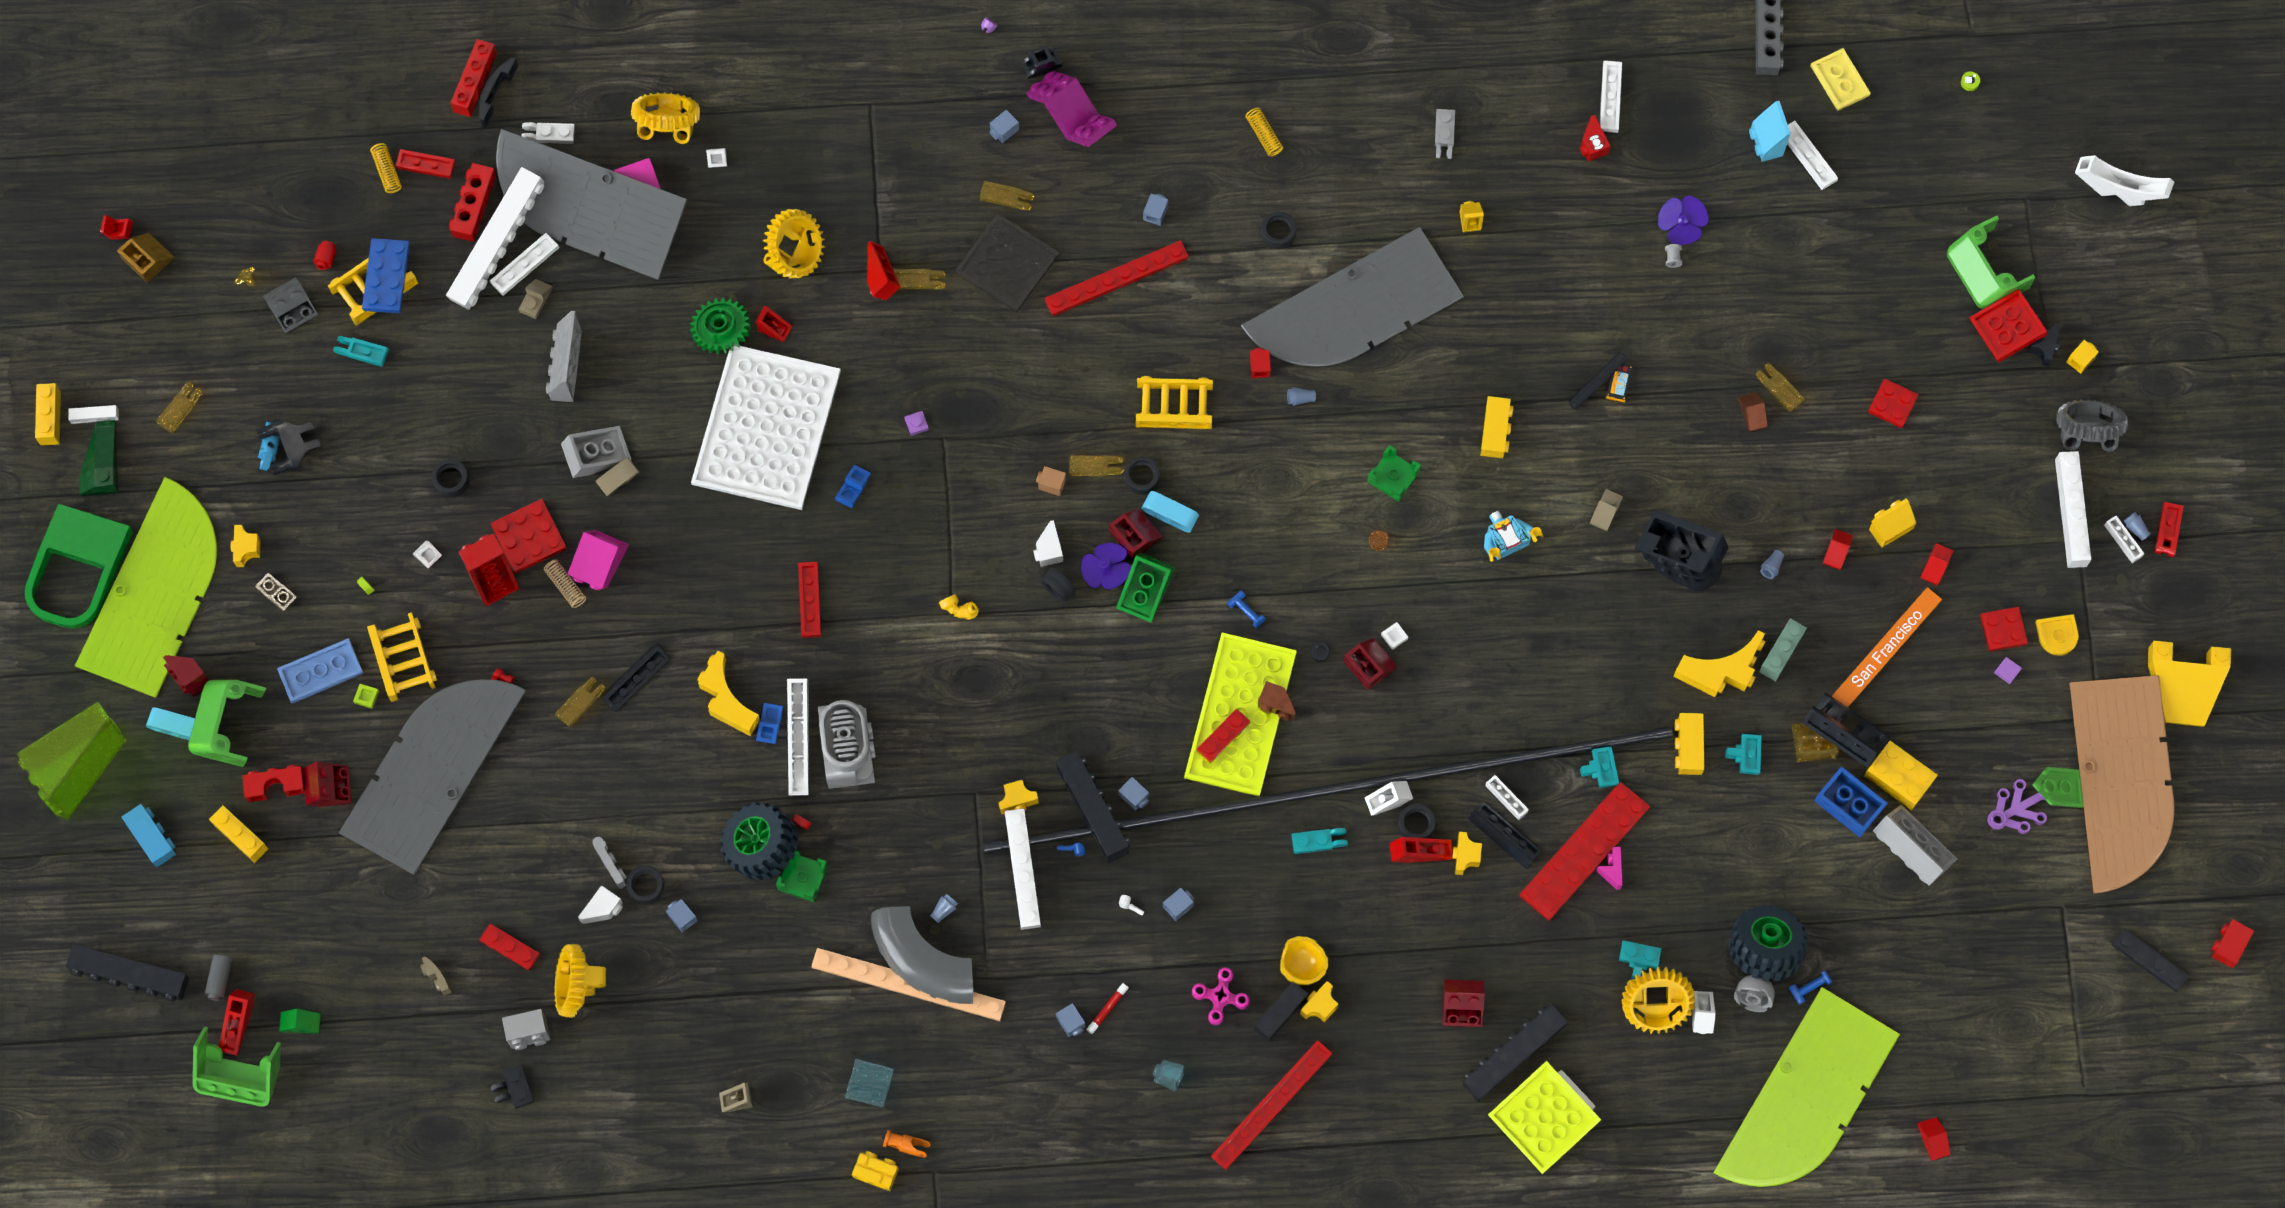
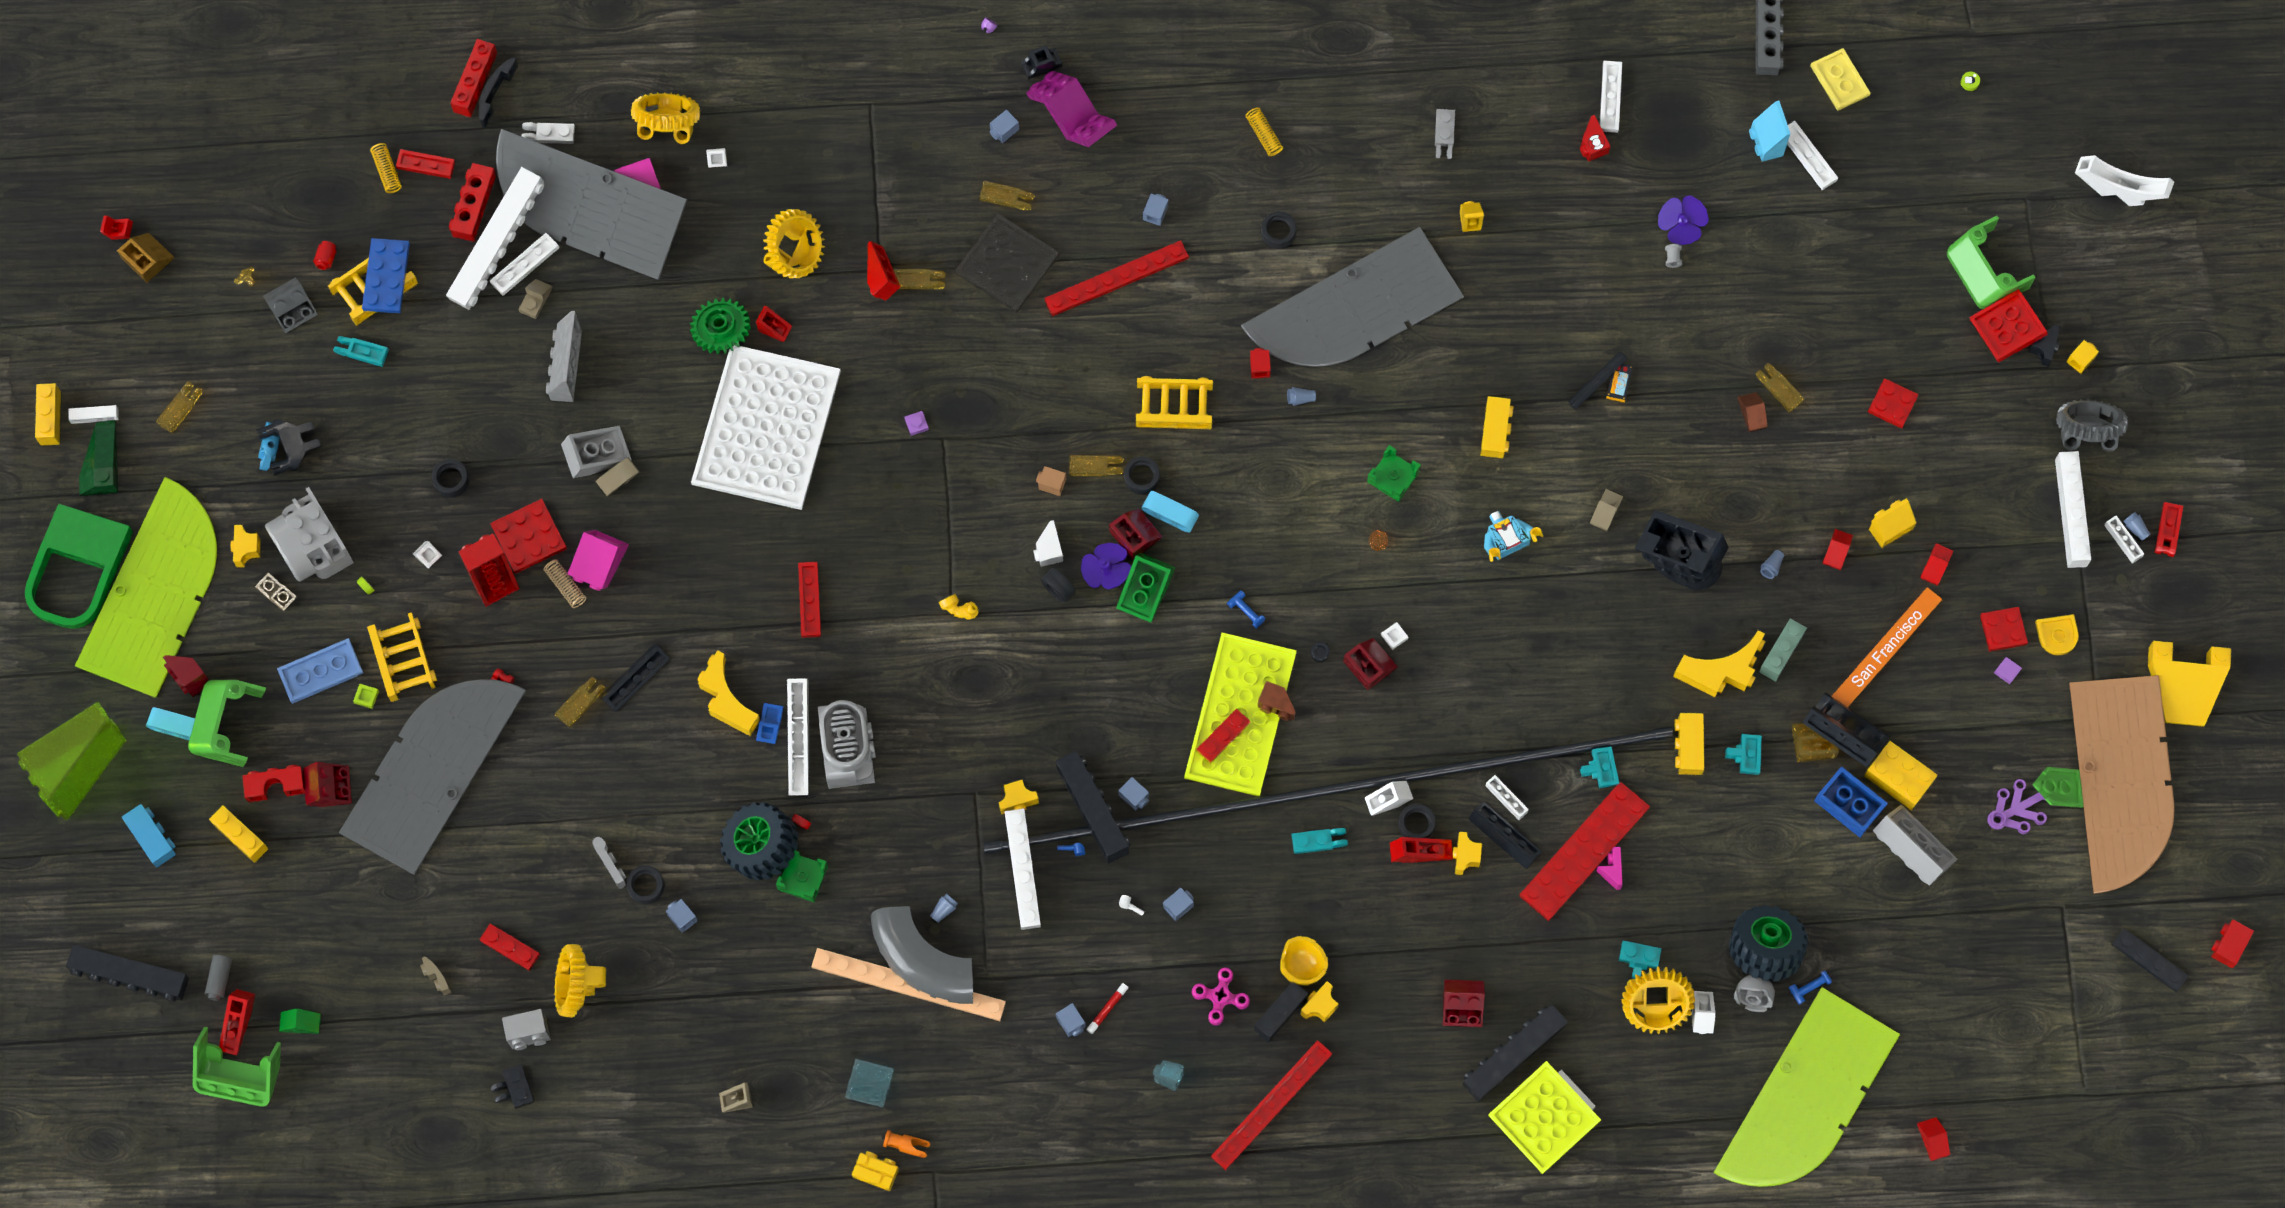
(308, 540): none -> light grey brick
(601, 907): white slope -> none
(853, 486): blue slope -> none

